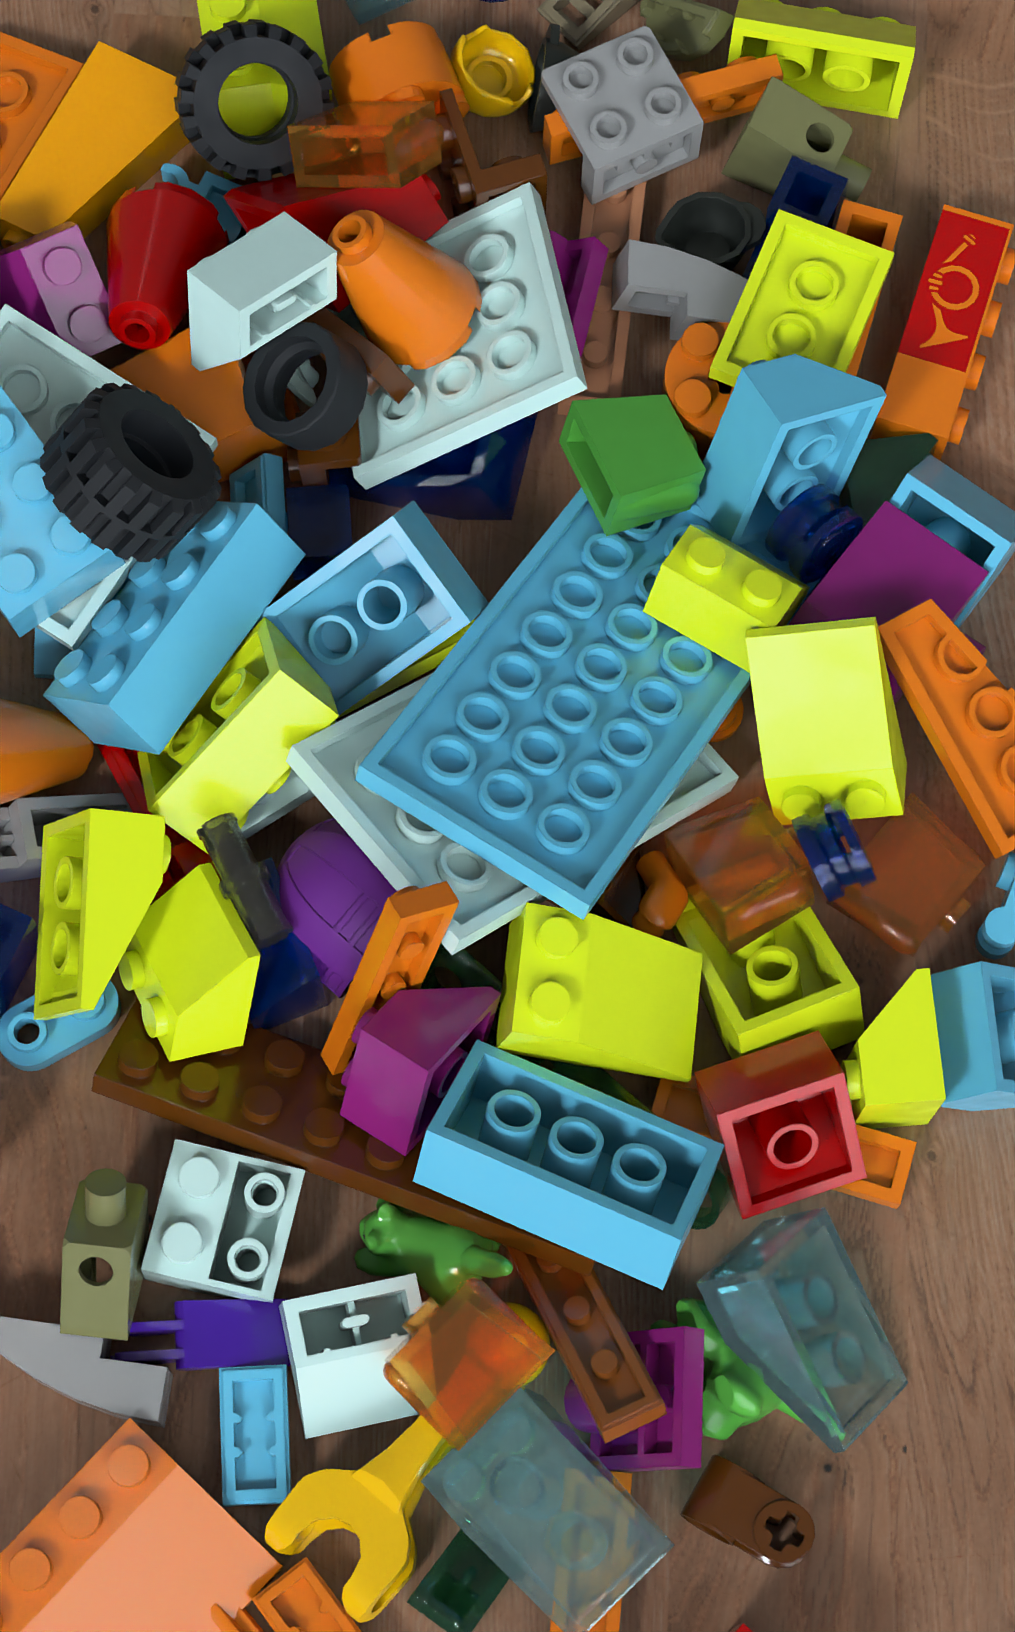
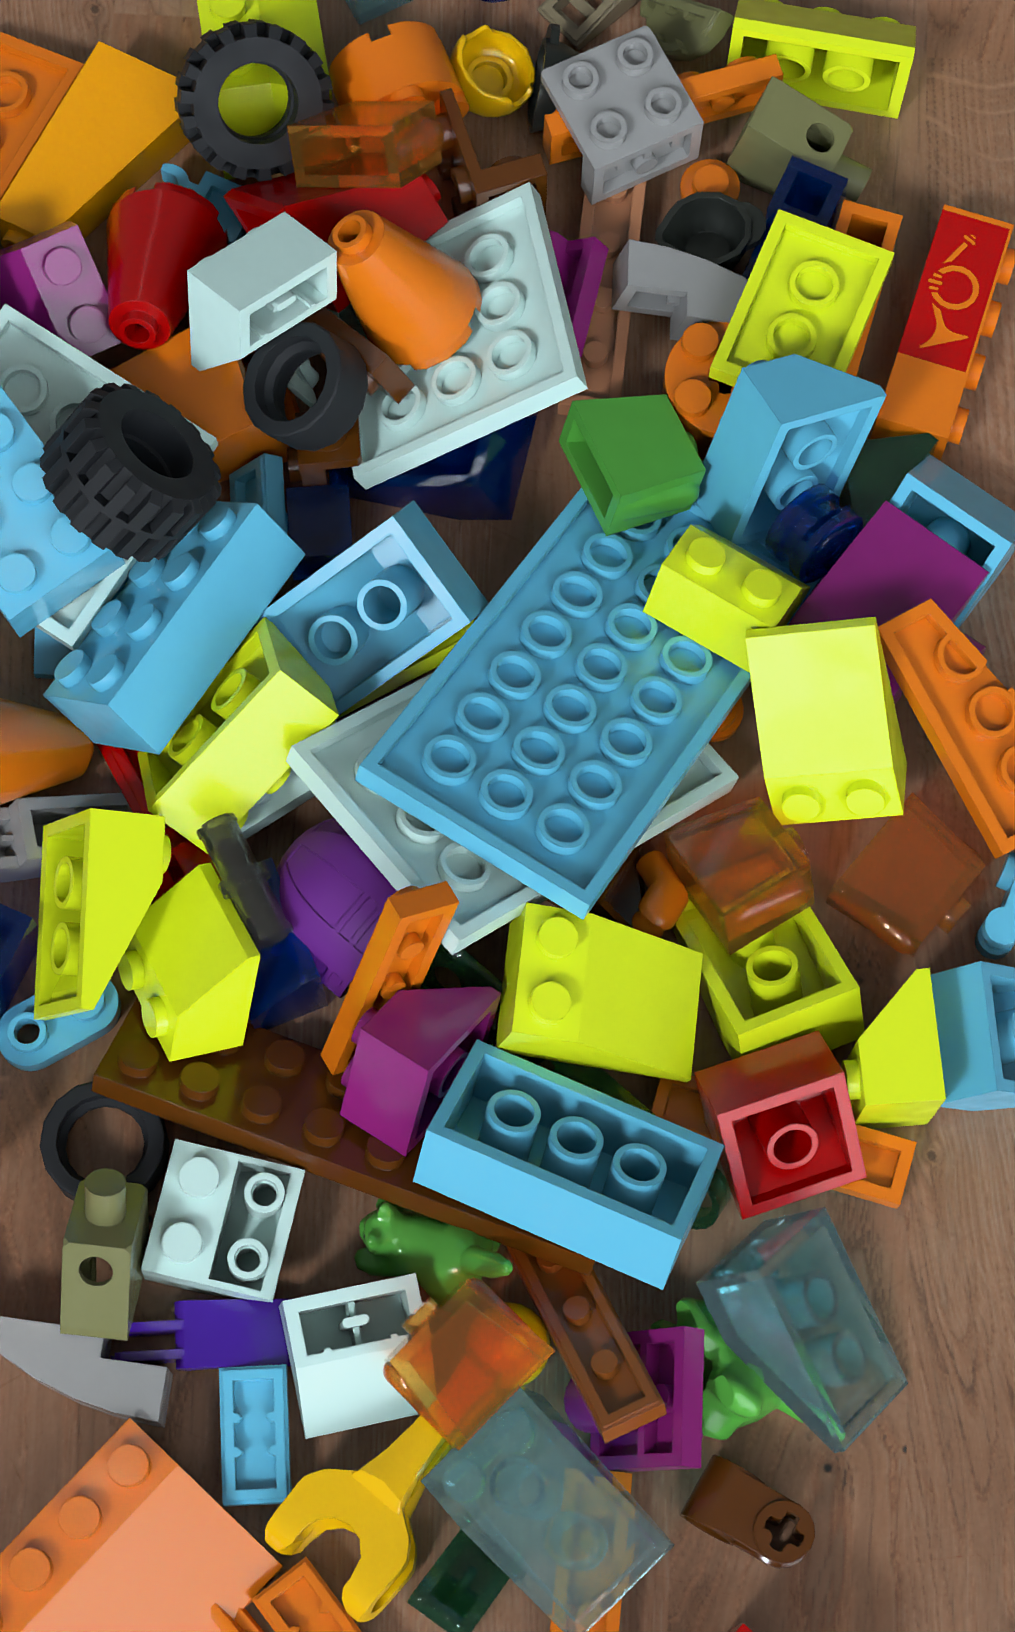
(75, 1105): none -> black tyre
(710, 176): none -> orange plate
(825, 851): clear blue wheel -> none

